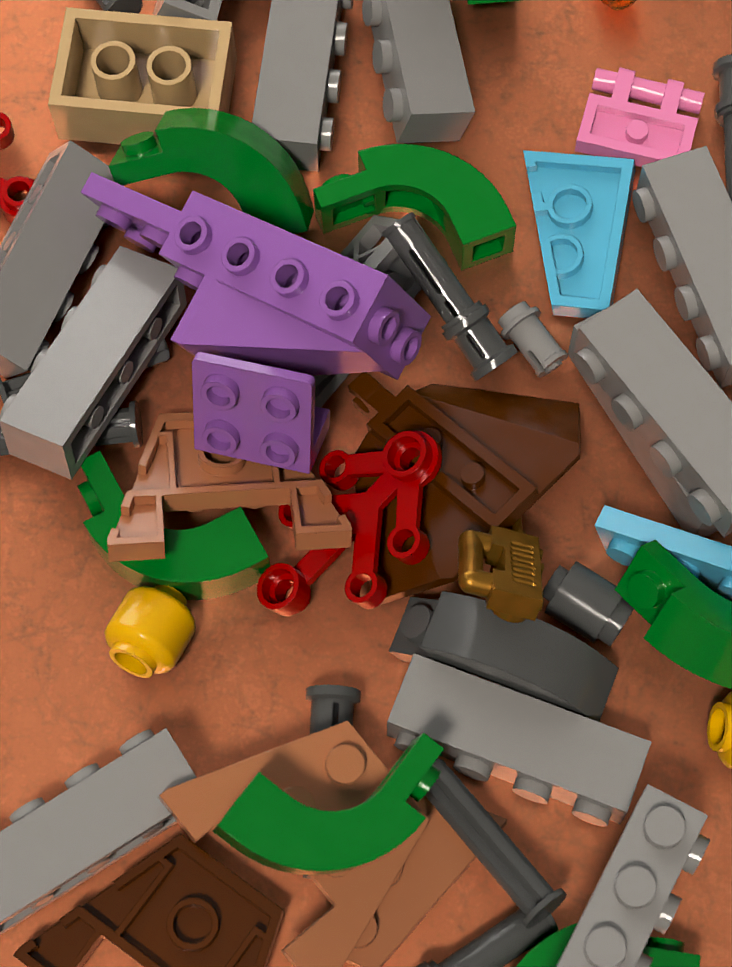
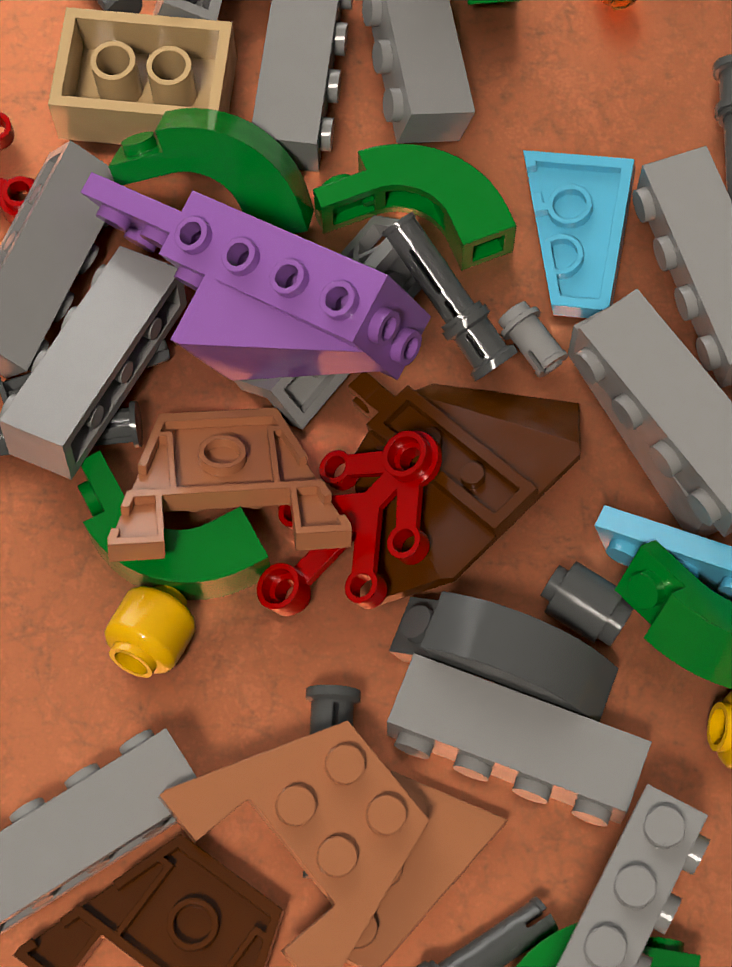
(256, 413): medium lavender bracket -> none
(311, 841): green arch -> none
(493, 847): dark grey axle -> none
(515, 574): pearl gold piece -> none
(633, 130): bright pink plate -> none

